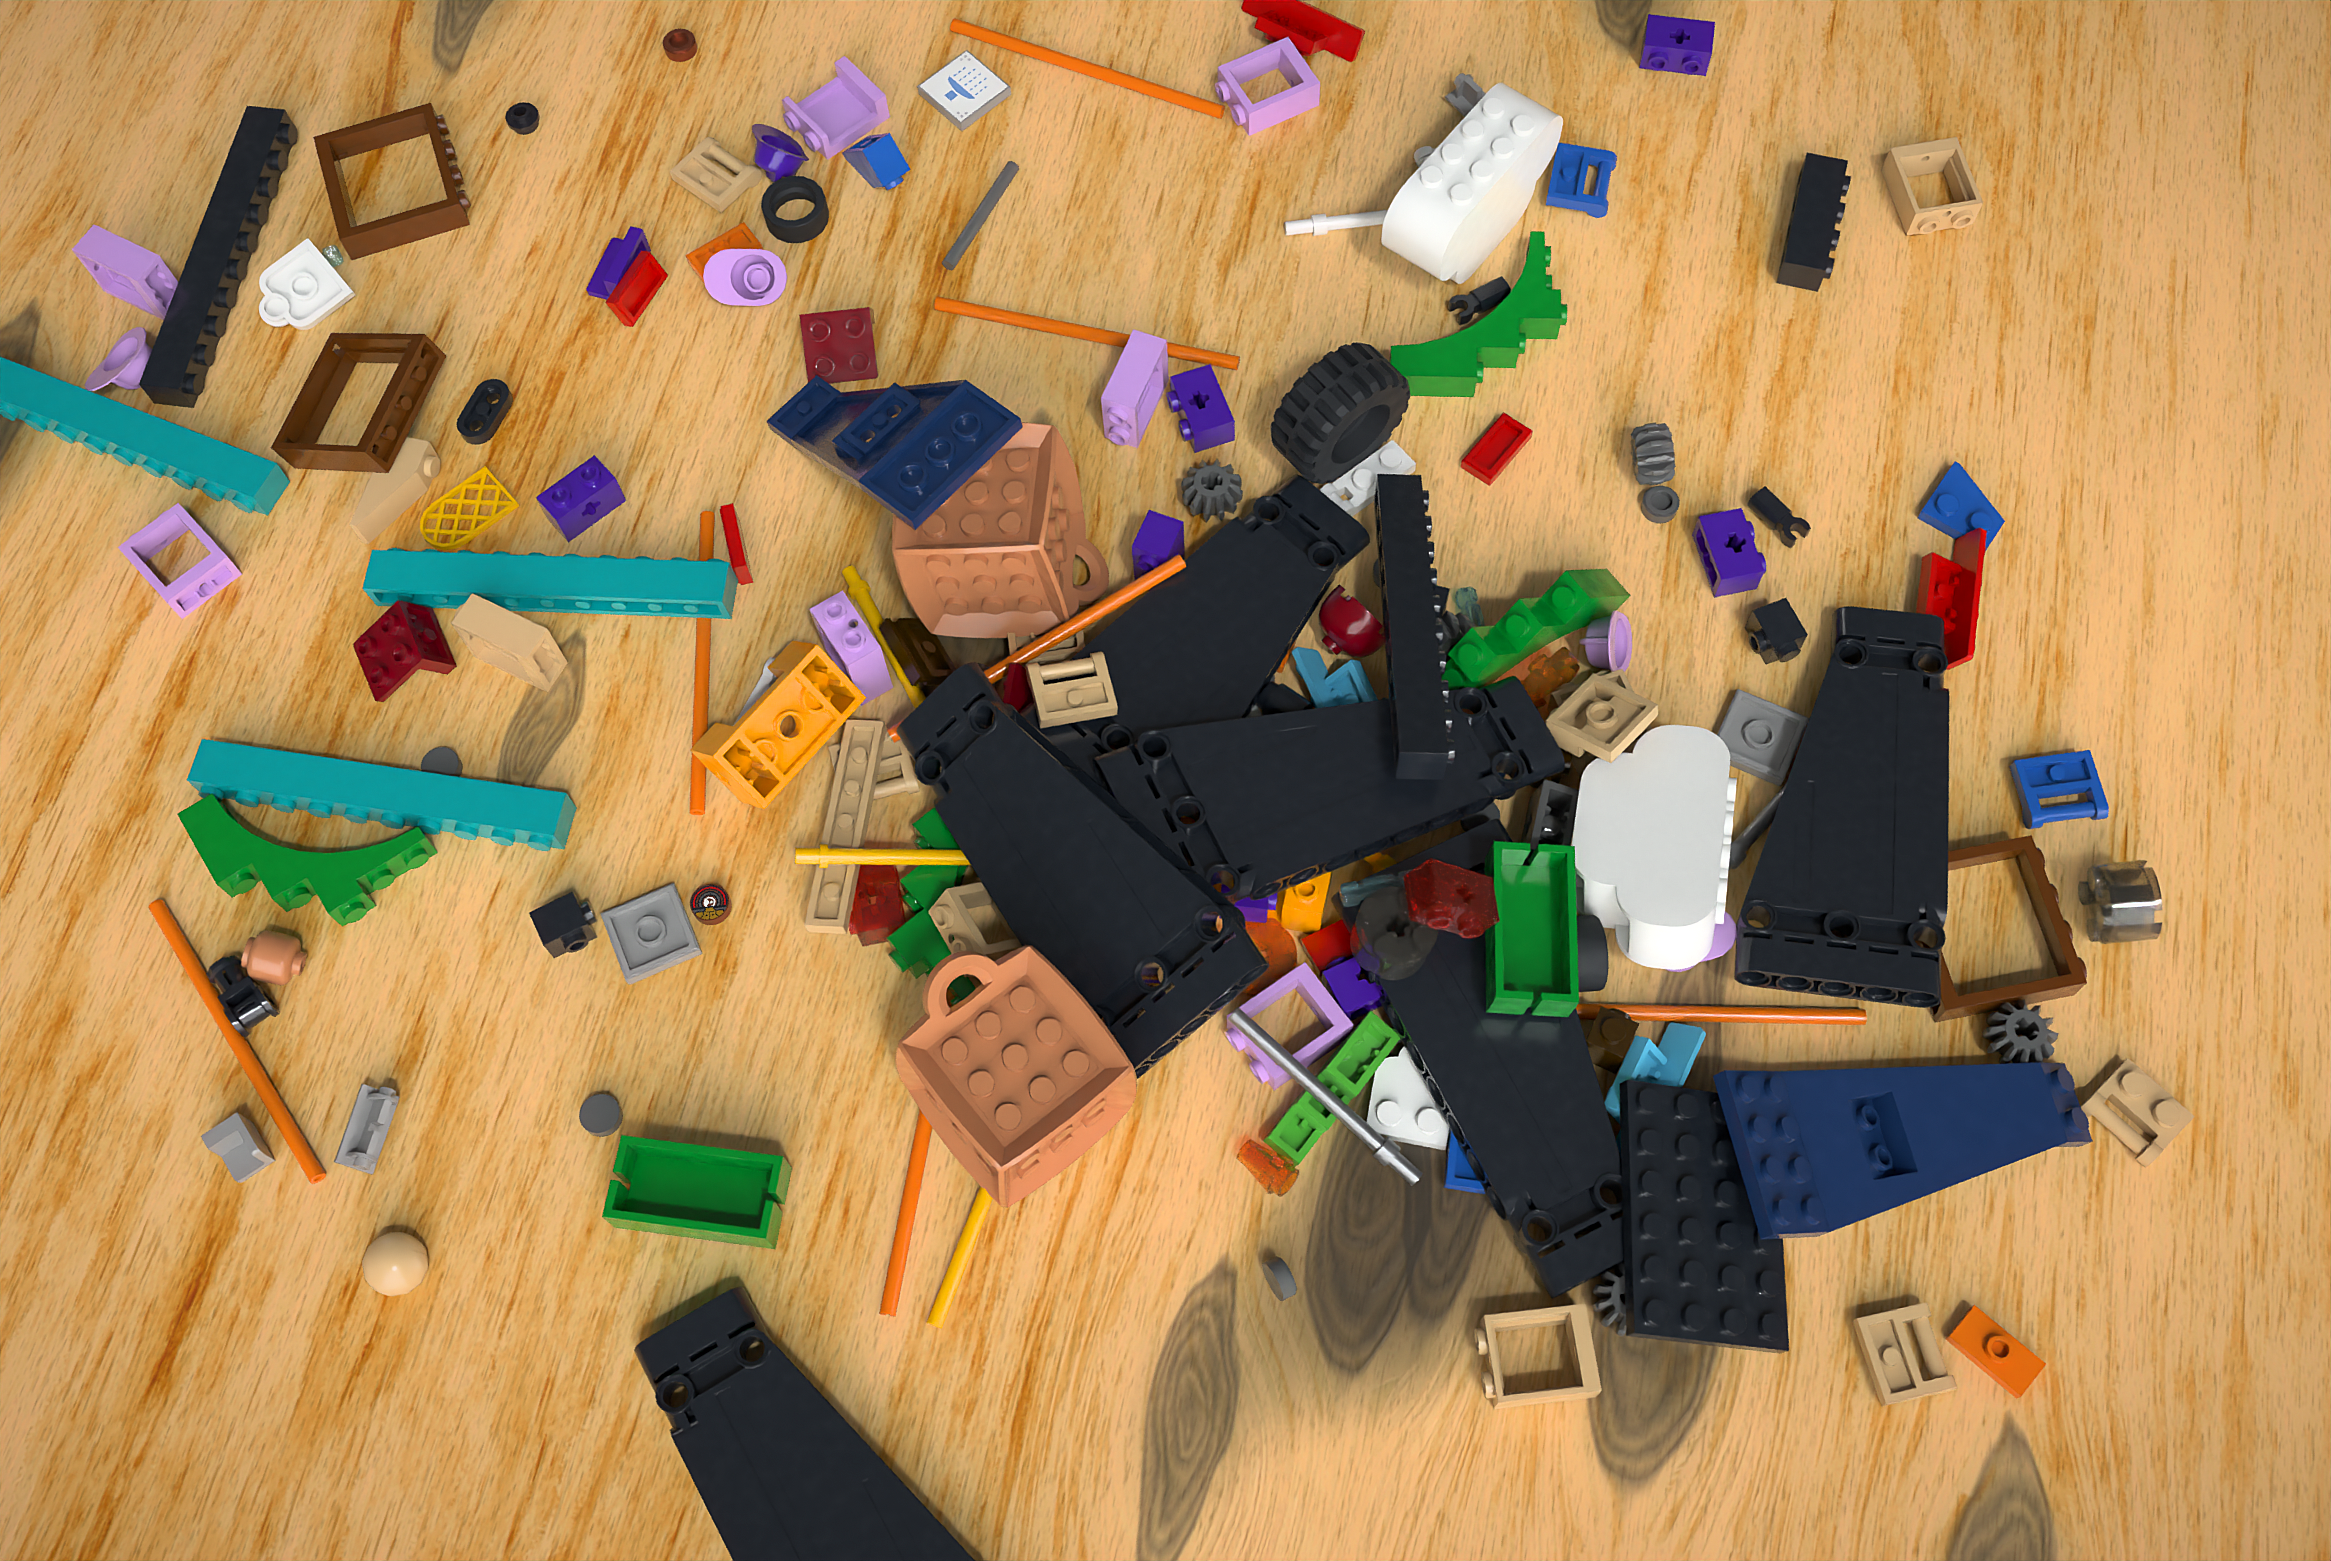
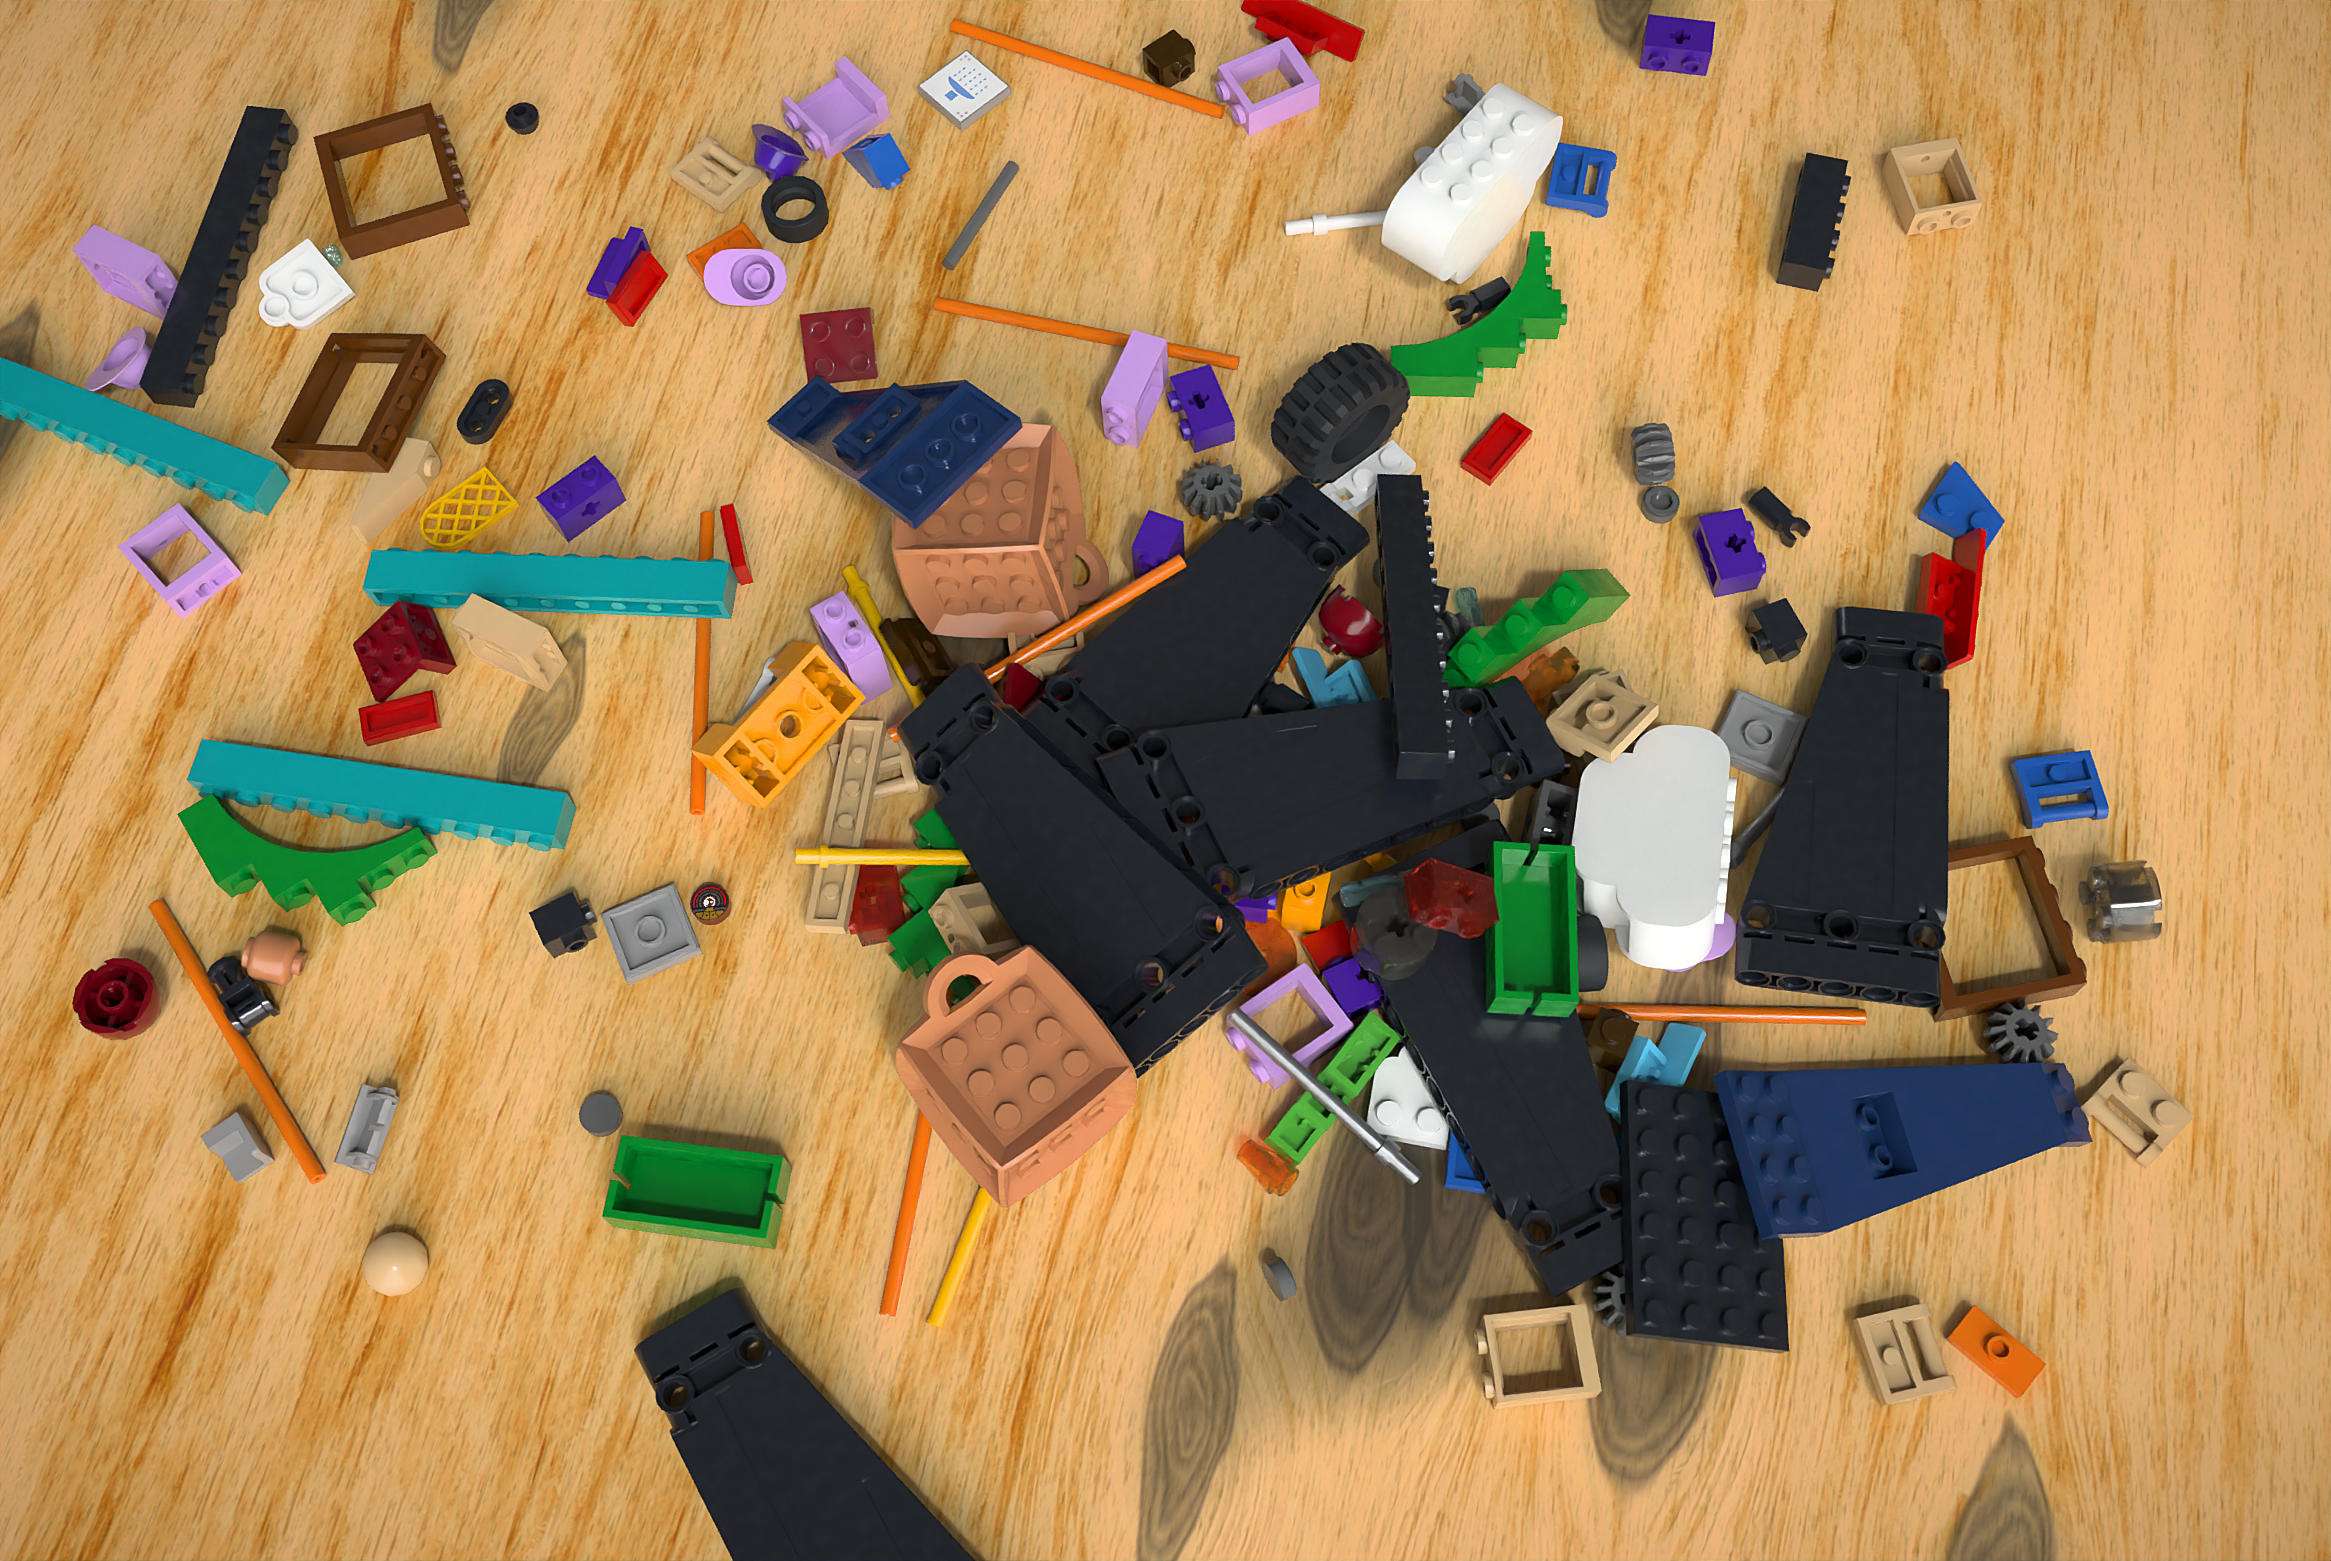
(118, 999): none -> dark red cylinder
(399, 718): none -> red tile
(442, 761): dark grey tile -> none
(680, 45): copper tile -> none
(1072, 699): tan plate -> none
(1169, 59): none -> dark brown brick
(1609, 642): lavender piece -> none

